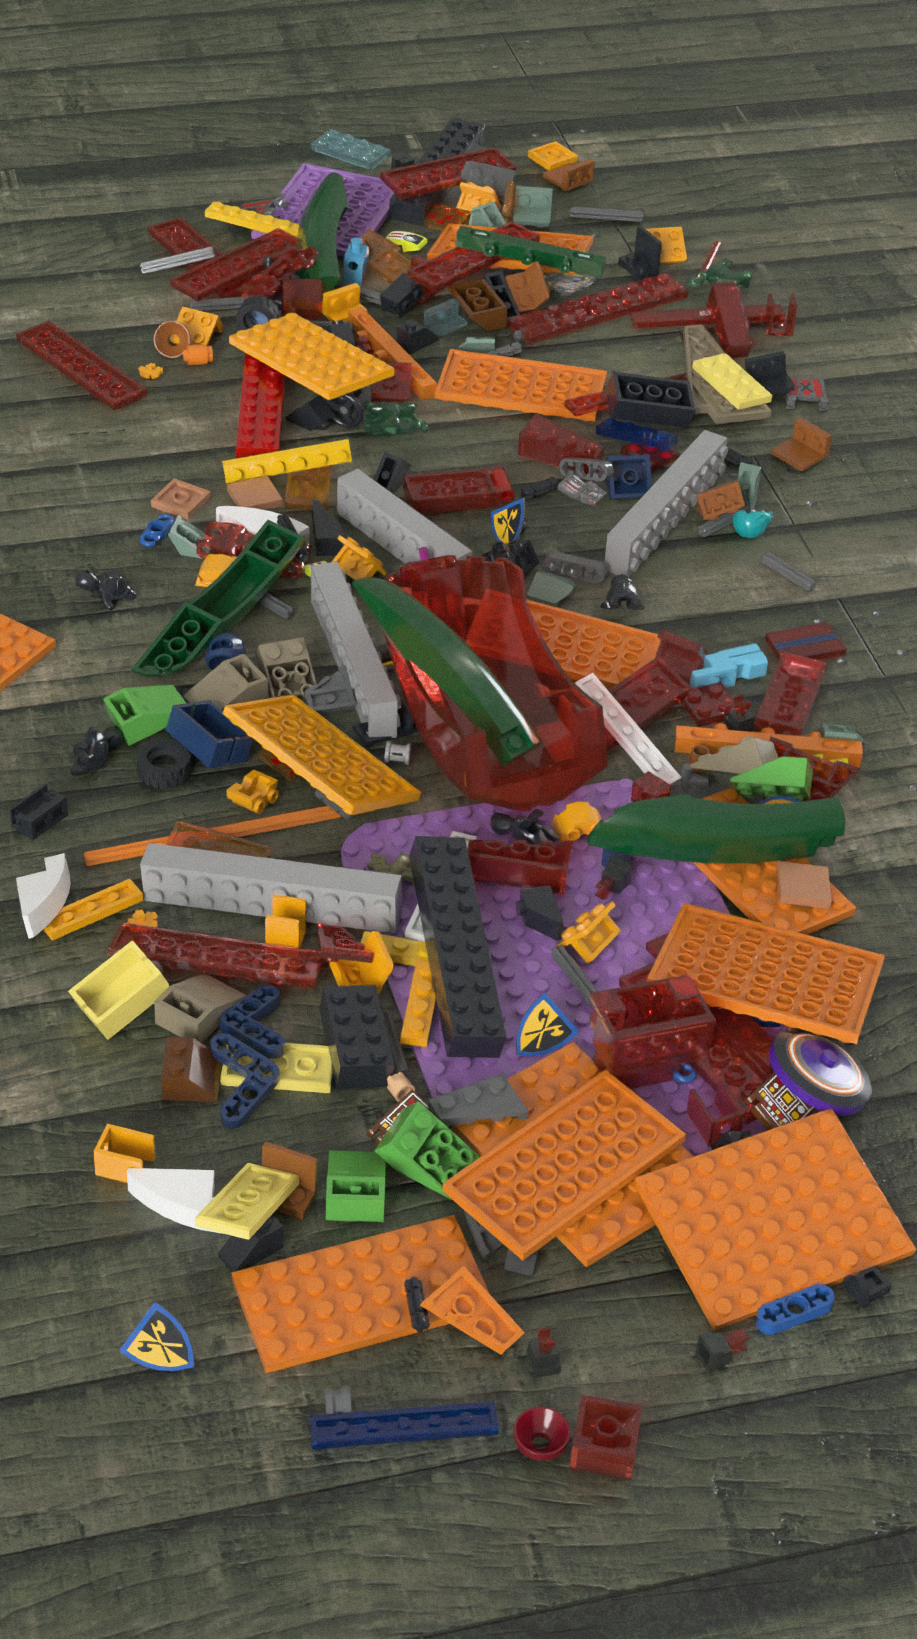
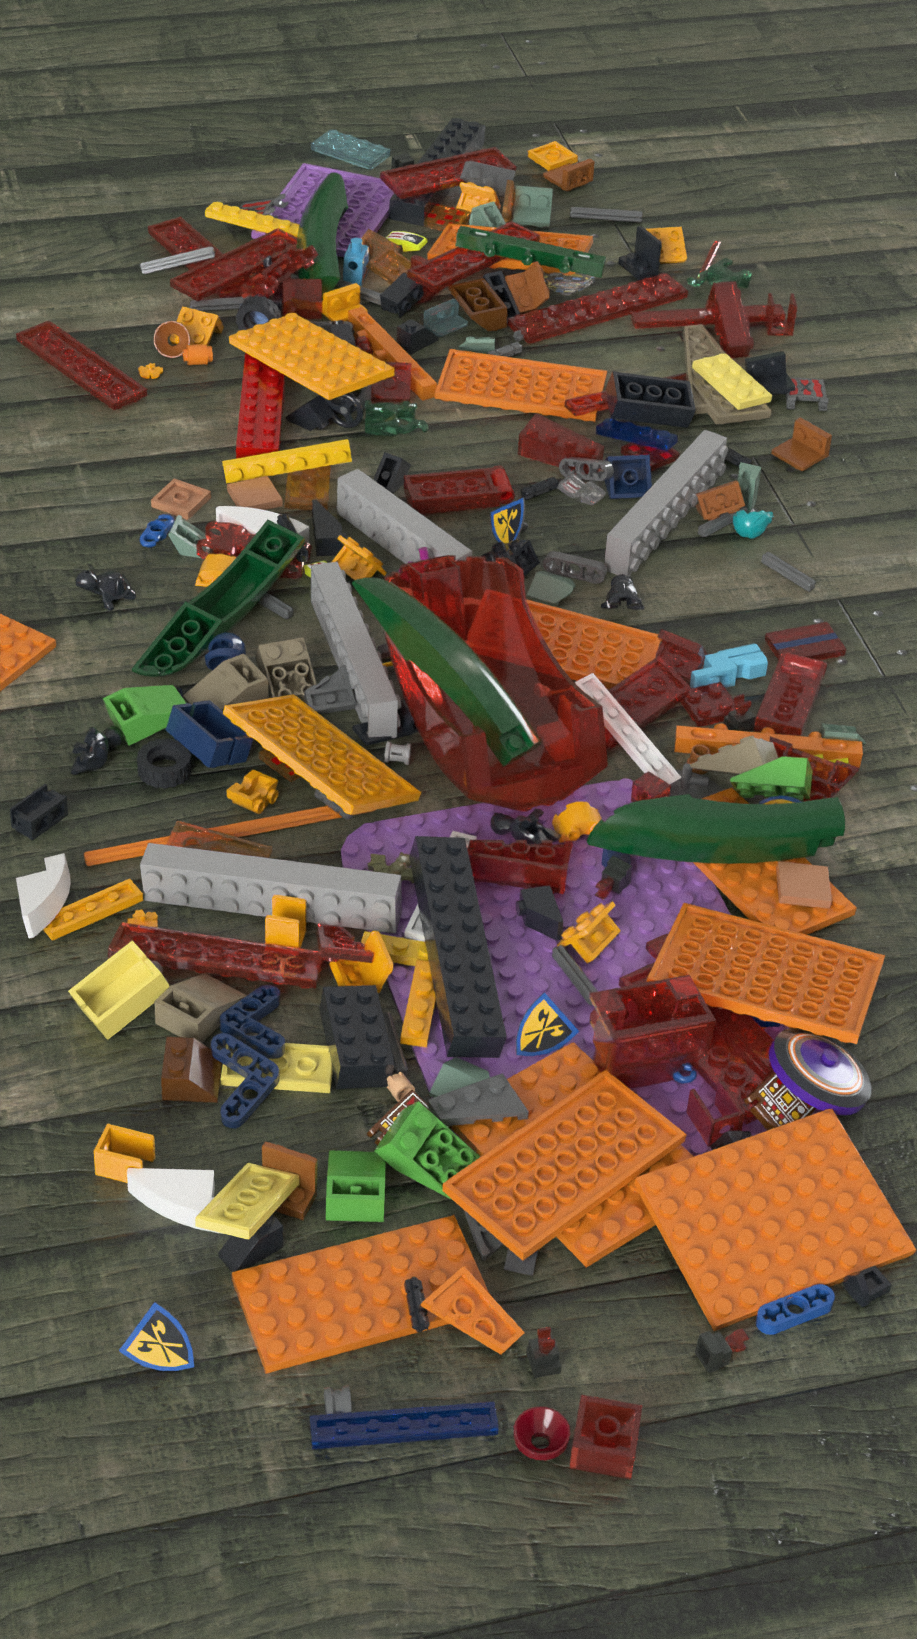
(455, 1075): none -> sand green slope

